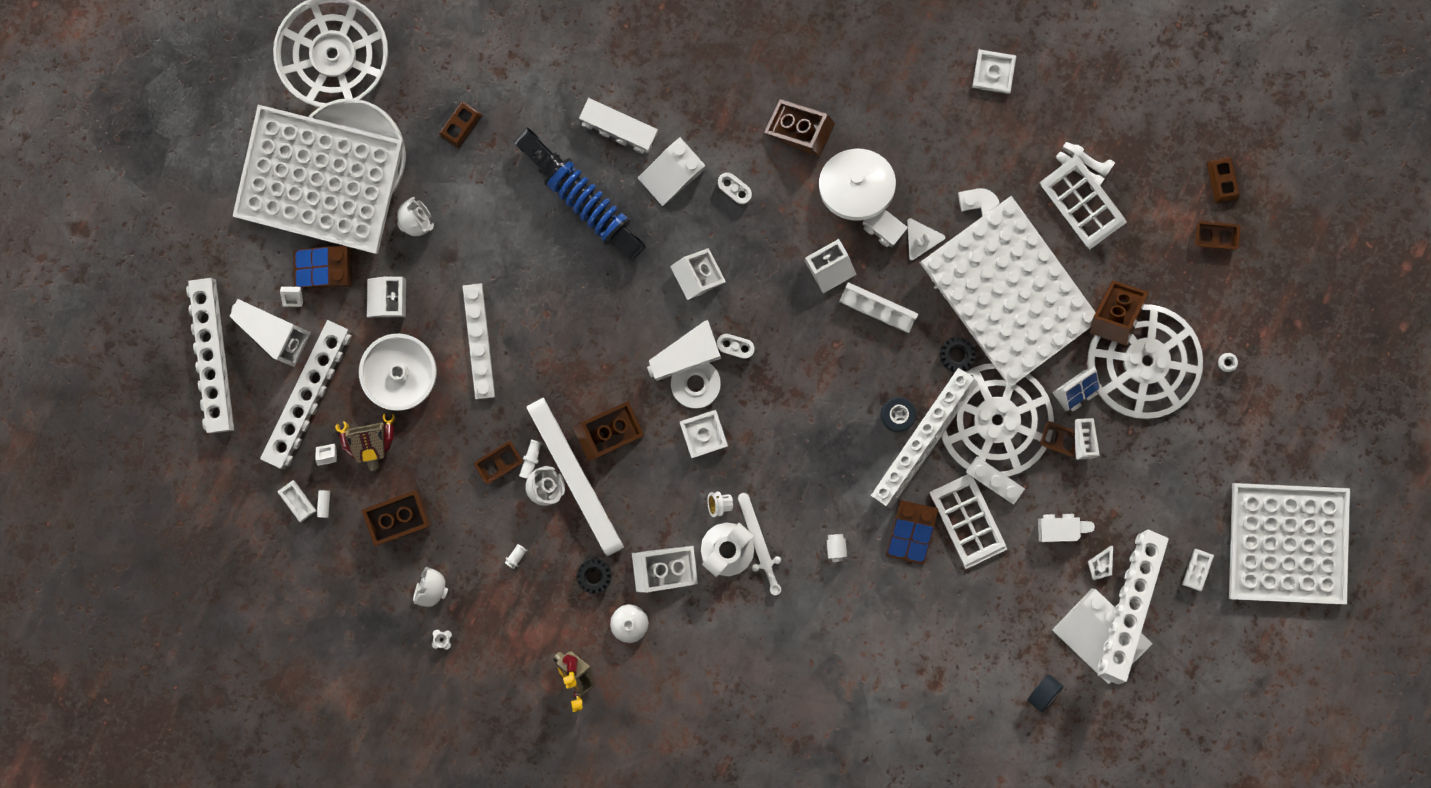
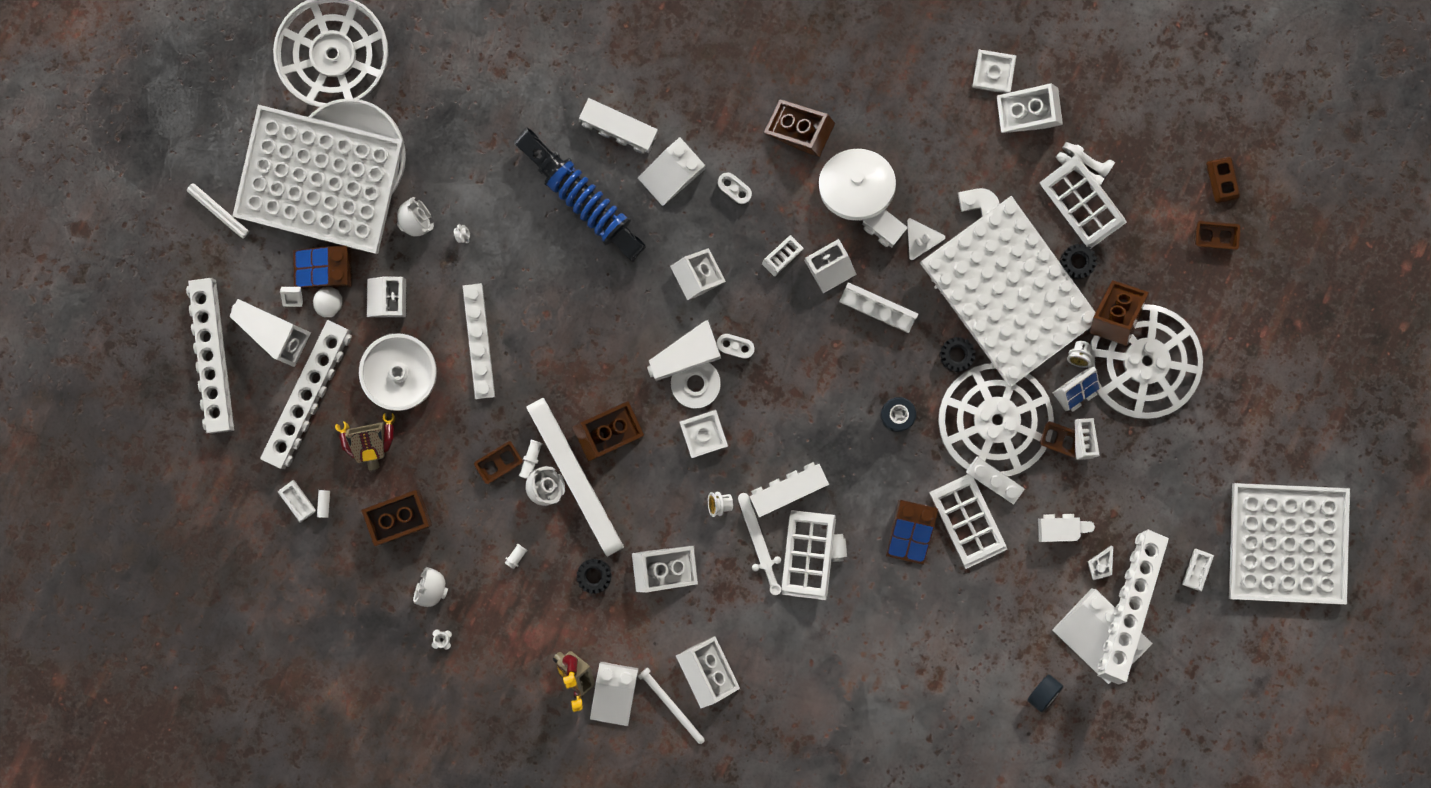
(217, 210): none -> white axle
(326, 454): white plate -> none
(327, 302): none -> white hair
(462, 234): none -> white plate
(466, 127): reddish brown piece -> none
(614, 693): none -> white slope
(629, 623): white cylinder -> none
(671, 705): none -> white bar
(708, 672): none -> white slope
(715, 537): white piece -> none
(771, 267): none -> white slope
(784, 492): none -> white brick
(804, 591): none -> white piece
(924, 438): white brick -> none
(1030, 109): none -> white slope
(1080, 355): none -> white piece
(1086, 253): none -> black tyre
(1233, 362): white plate -> none

